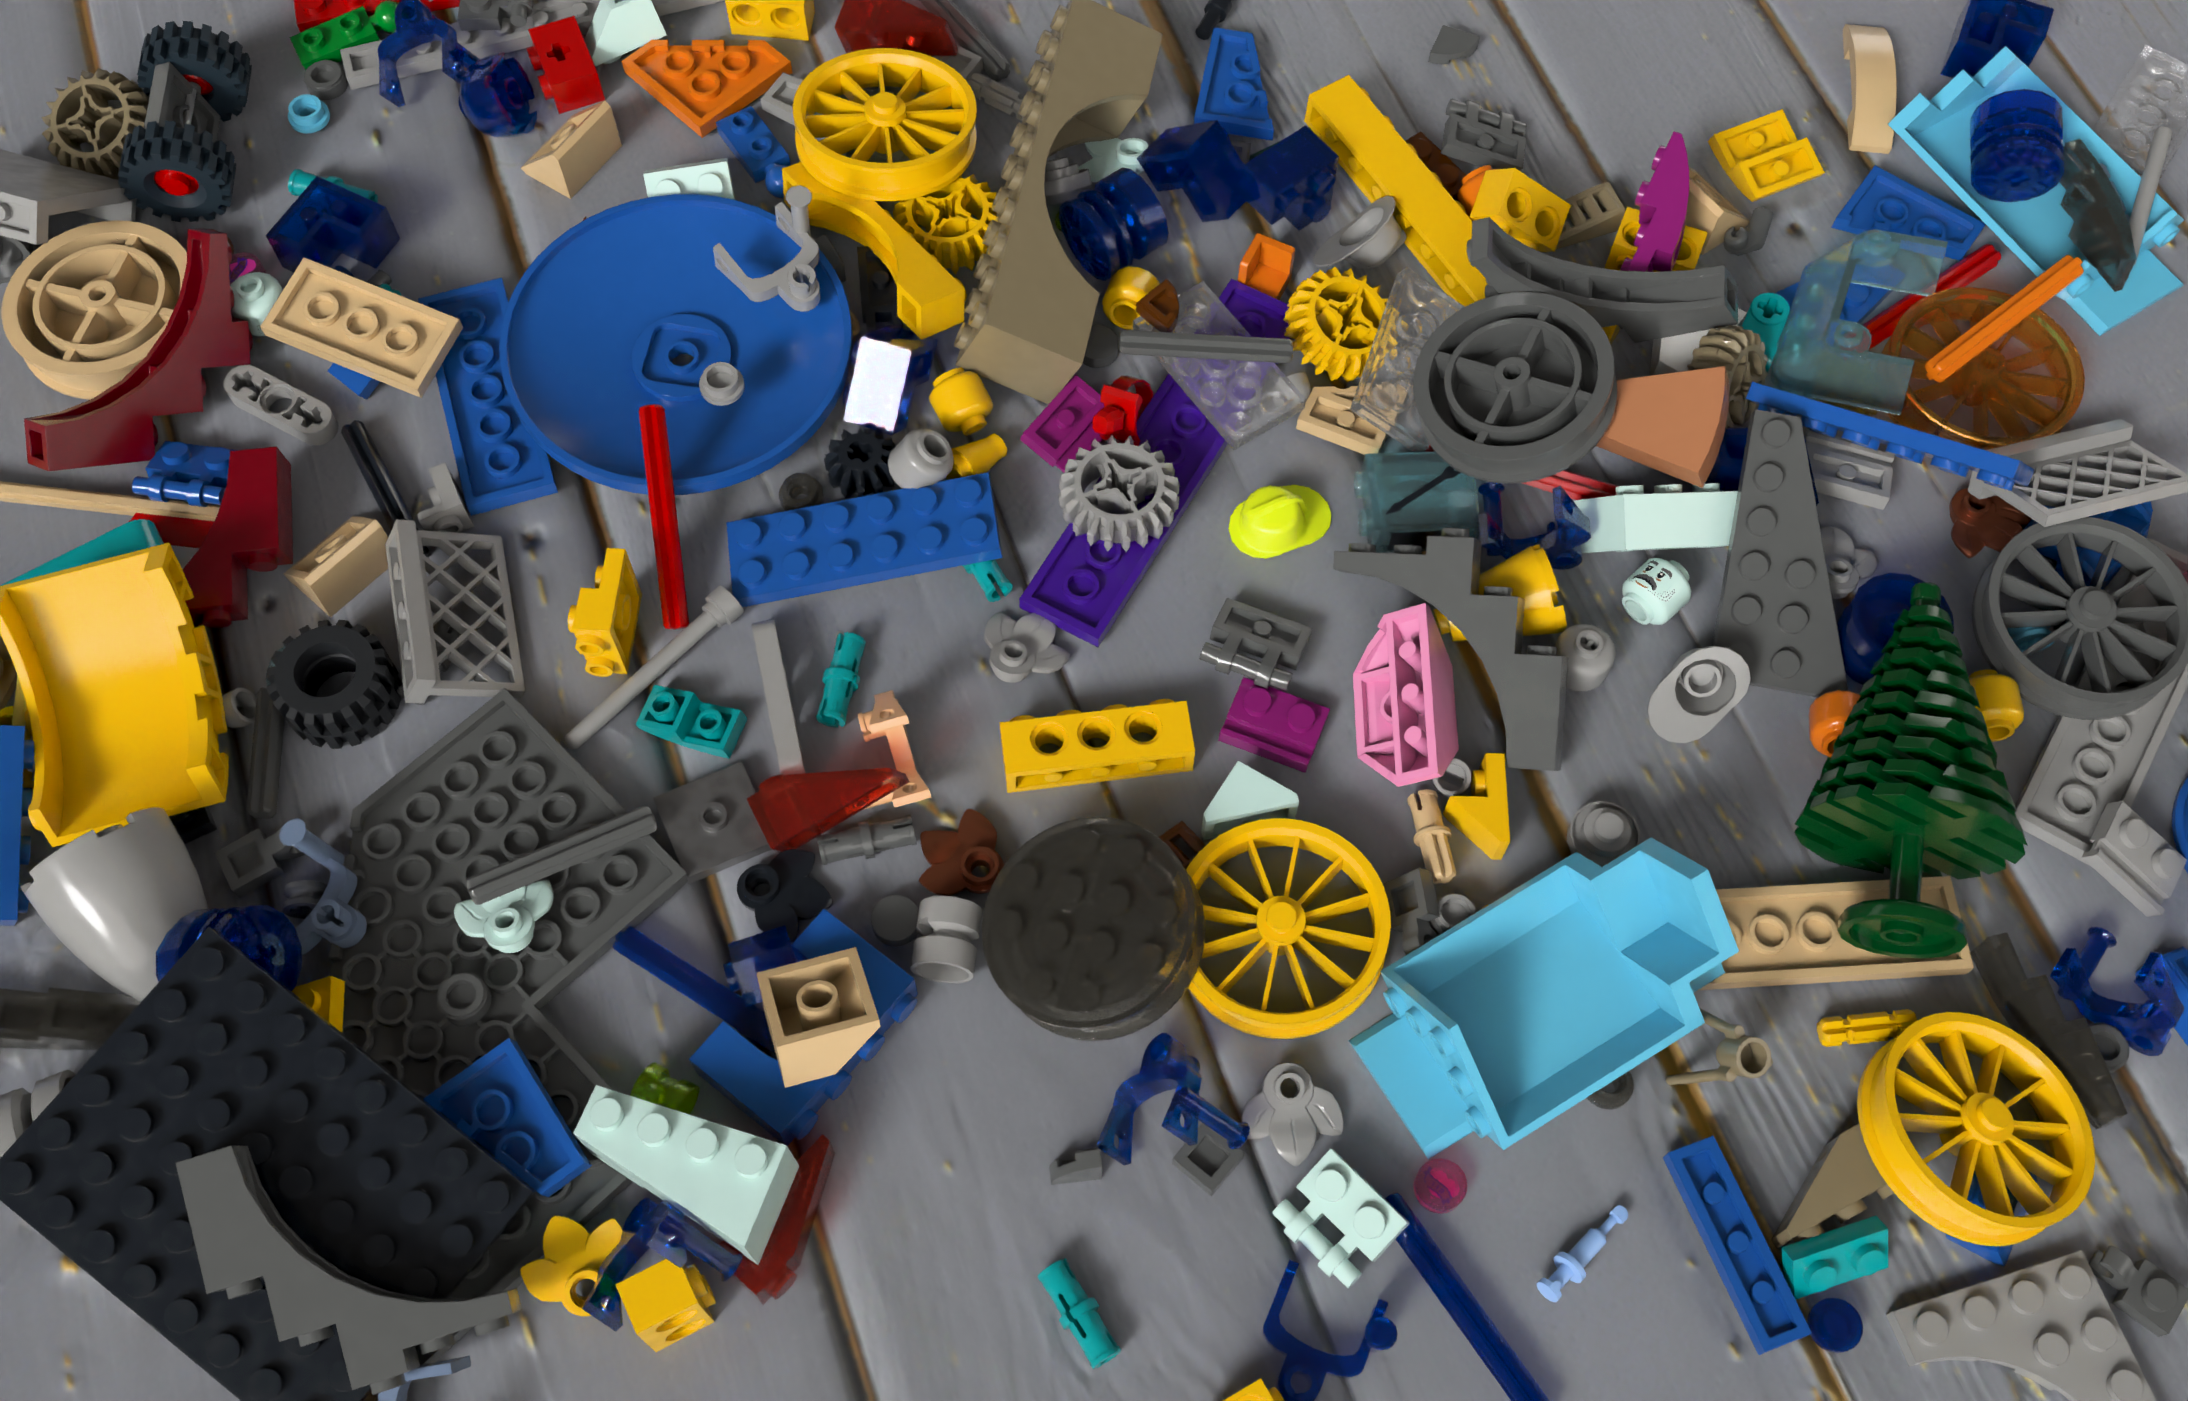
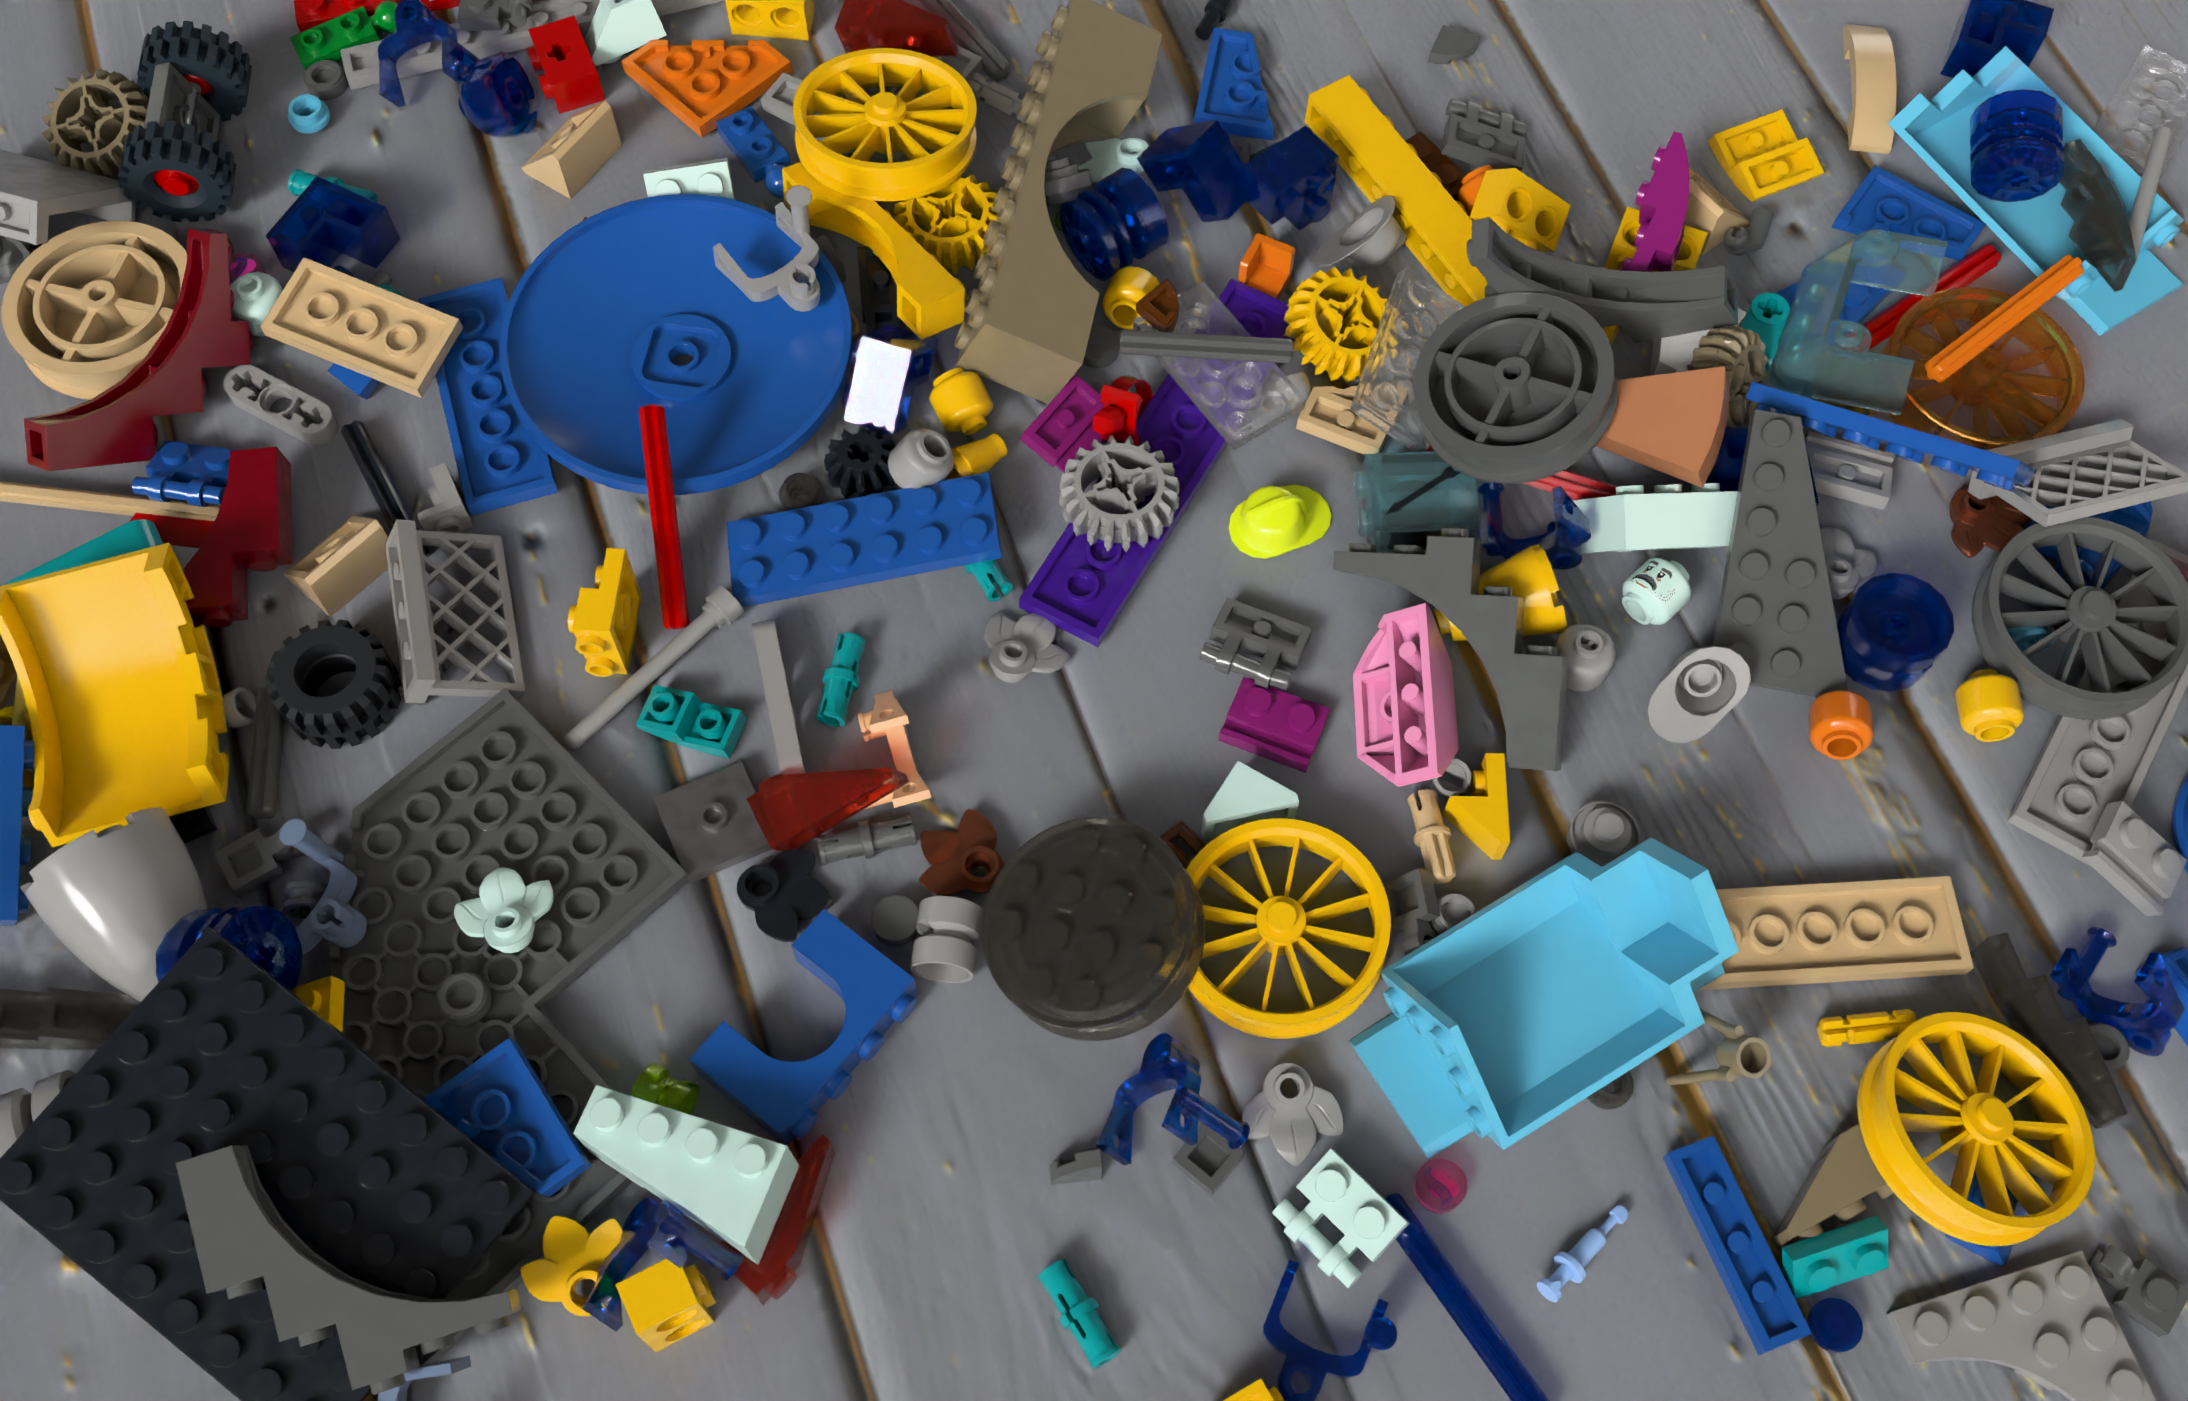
(560, 855): dark grey axle -> none
(694, 985): clear blue axle -> none
(721, 384): light grey plate -> none
(755, 955): clear blue brick -> none
(817, 1014): tan slope -> none
(1078, 763): yellow brick -> none
(1603, 210): dark tan slope -> none
(1913, 789): dark green plant -> none

